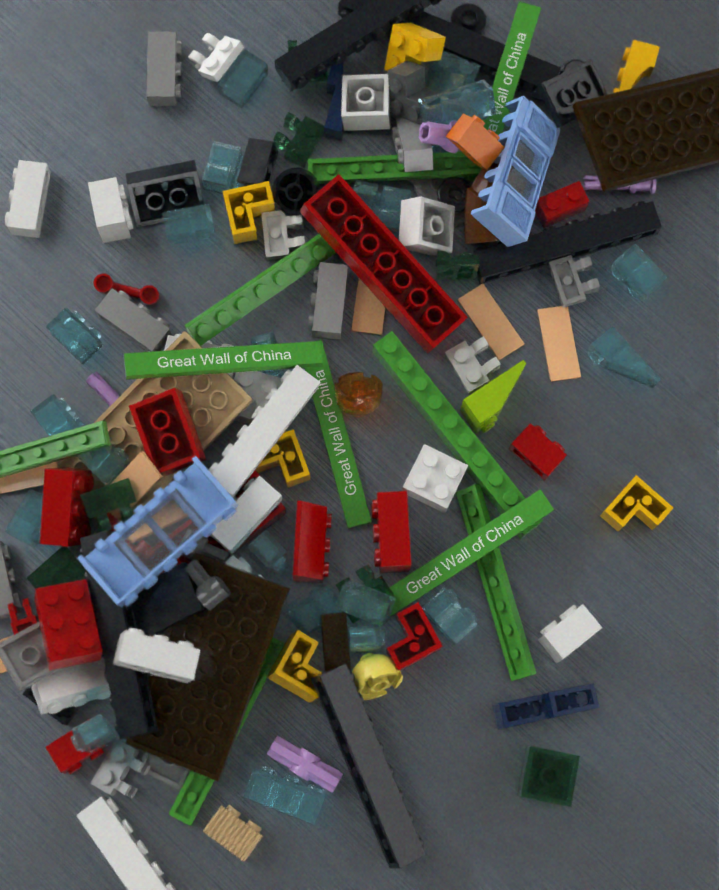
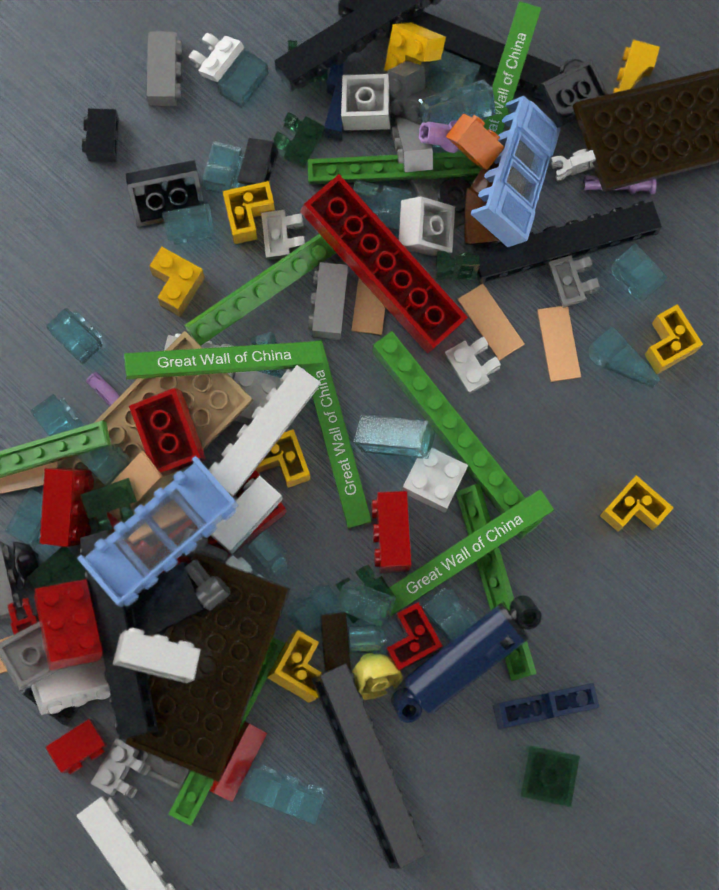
(24, 562): none -> black piece
(28, 198): white brick -> none
(93, 734): clear light blue brick -> none
(101, 135): none -> black brick
(110, 209): white brick -> none
(133, 321): light grey brick -> none
(148, 294): red bar -> none
(181, 280): none -> yellow brick
(233, 832): tan brick -> none
(239, 762): none -> red tile
(293, 189): black cylinder -> none
(304, 764): lavender piece -> none
(311, 543): red slope -> none
(358, 394): clear orange cylinder -> none
(394, 436): none -> clear light blue brick
(466, 658): none -> dark blue piece
(472, 10): black piece -> none
(486, 403): lime slope -> none
(538, 451): red brick -> none
(561, 204): red brick -> none
(570, 633): white brick -> none
(579, 163): none -> white plate
(677, 341): none -> yellow brick

